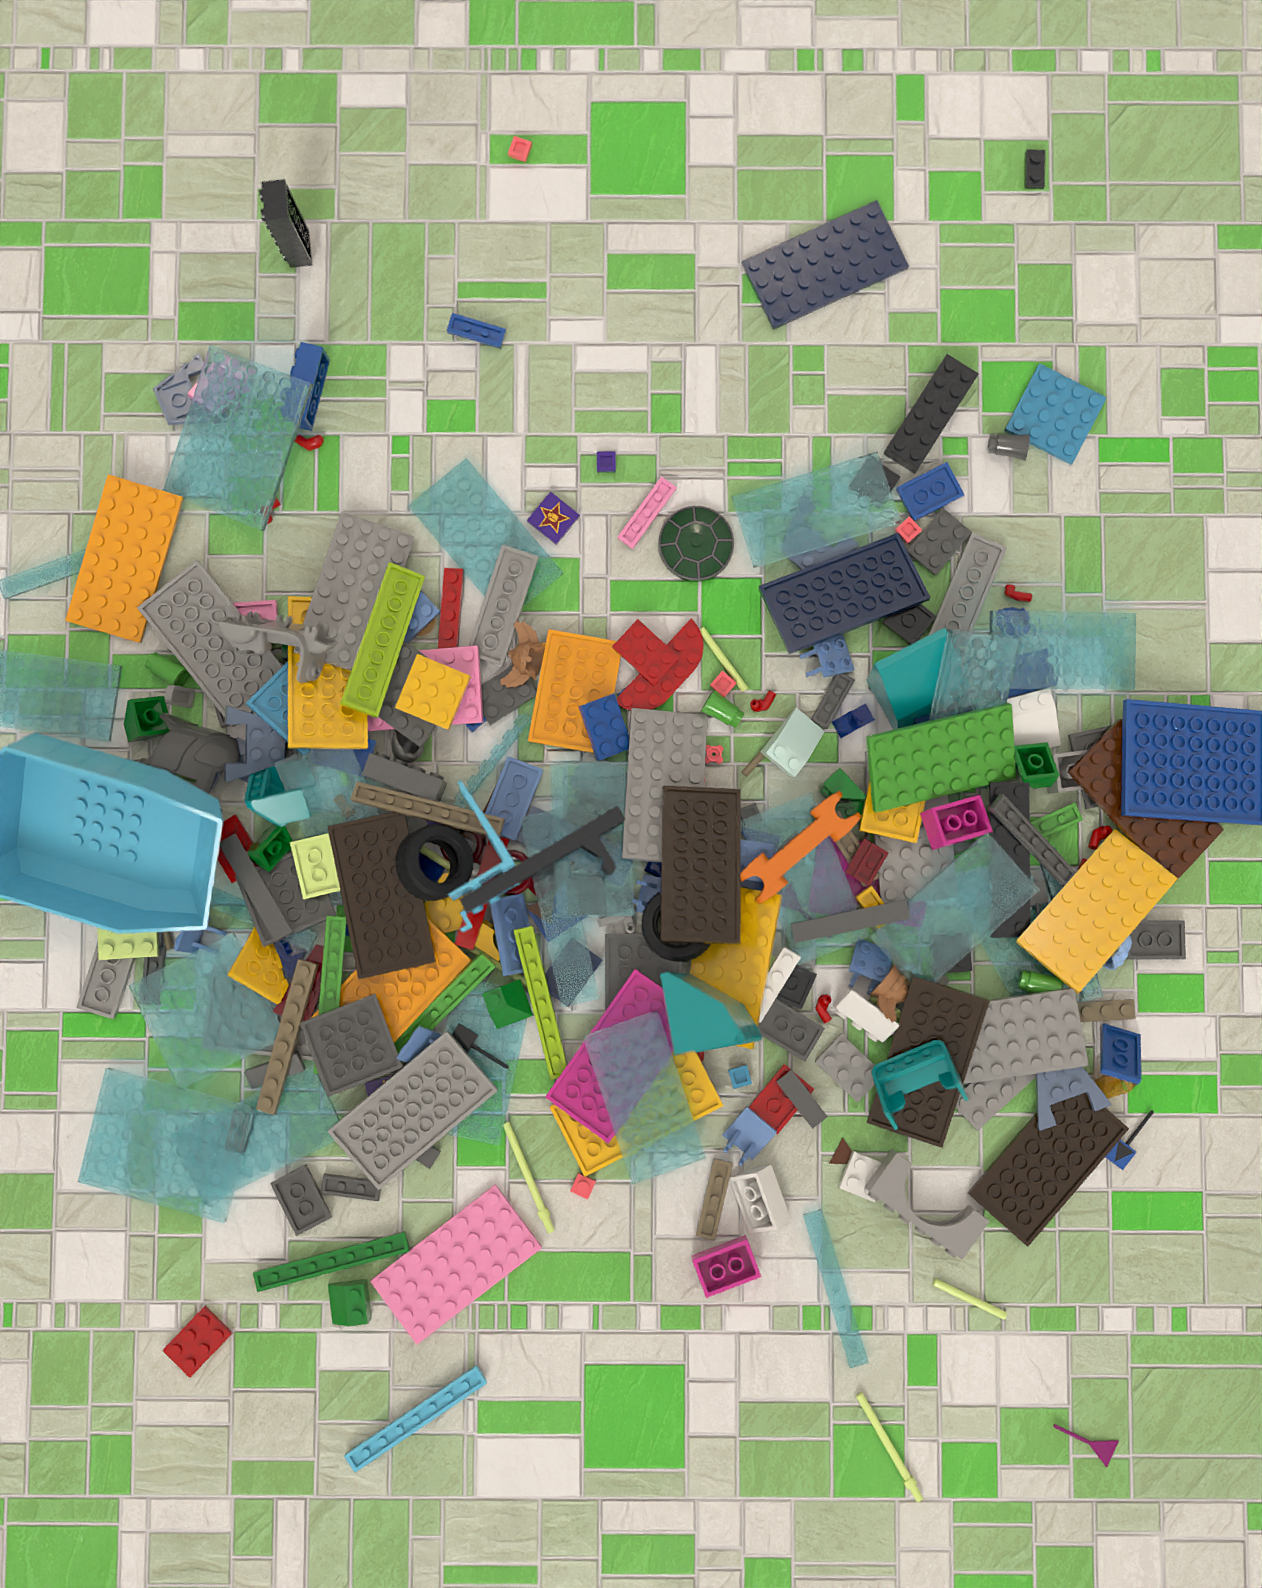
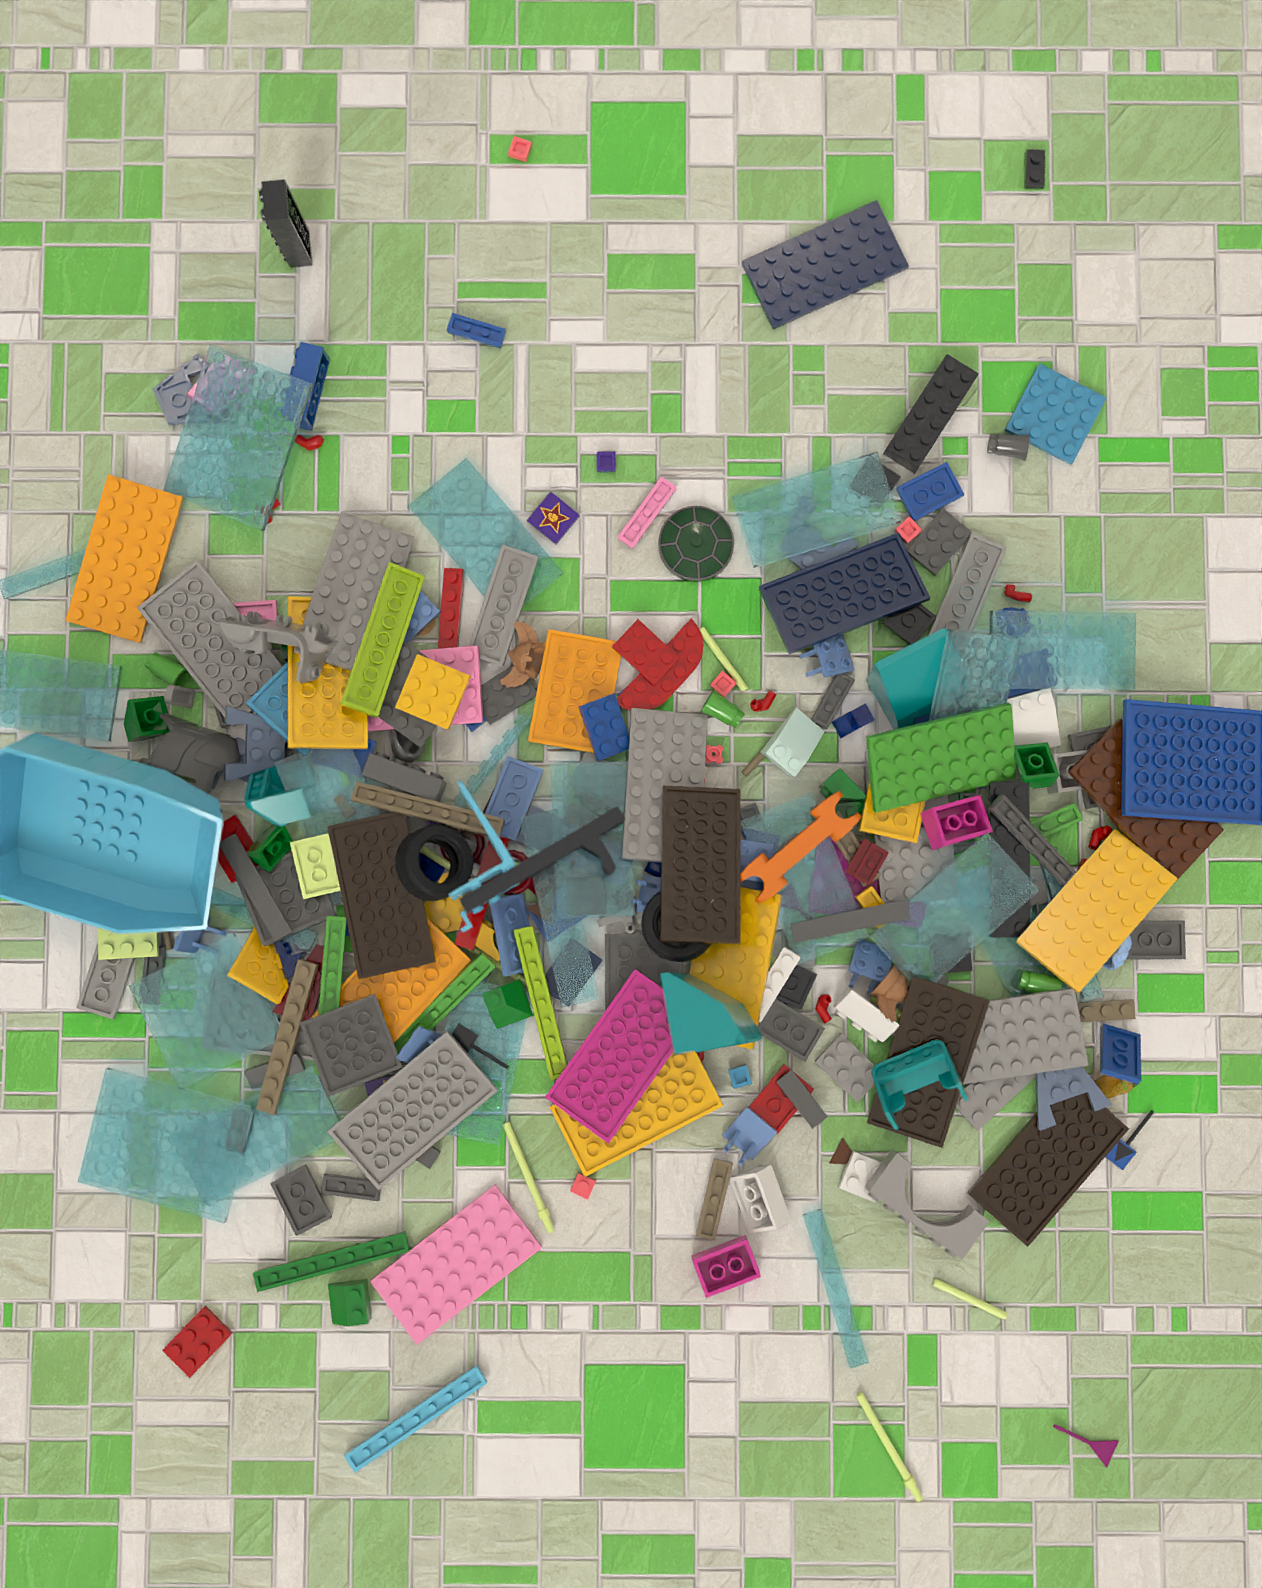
(644, 1097): clear light blue plate -> none

